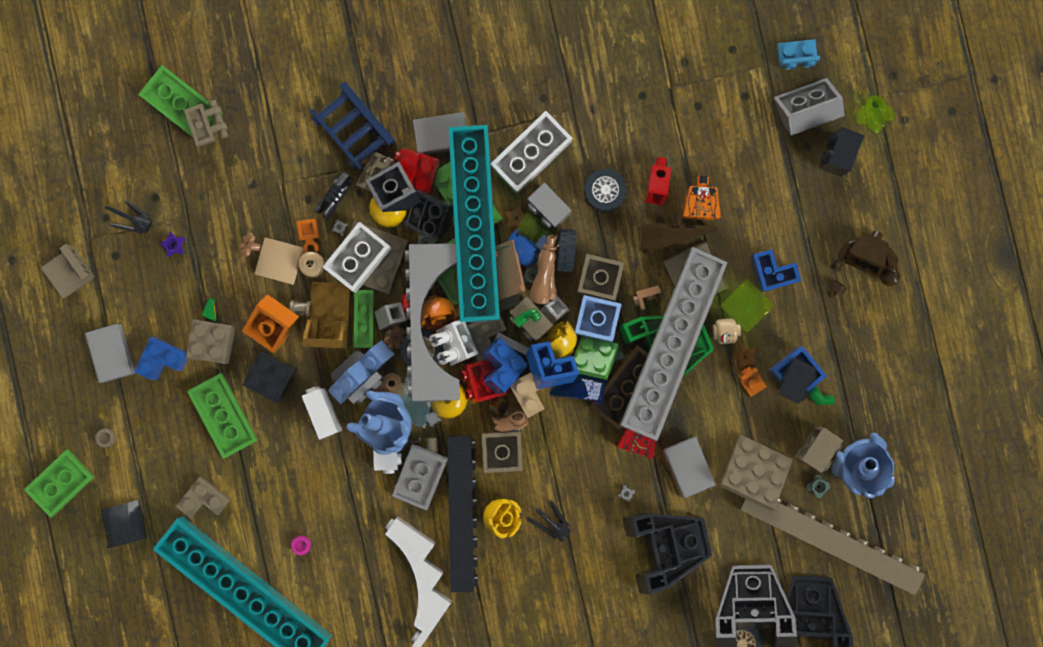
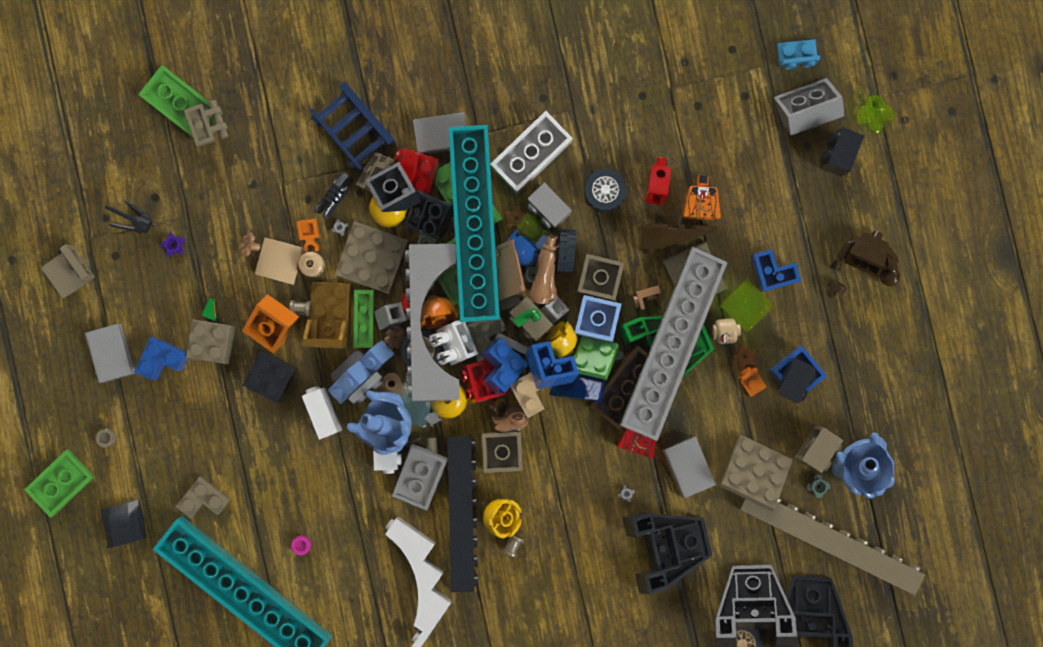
(222, 415): bright green plate -> none
(357, 257): white brick -> none
(512, 545): none -> dark tan bush
(560, 530): black plant -> none
(818, 398): green arm -> none

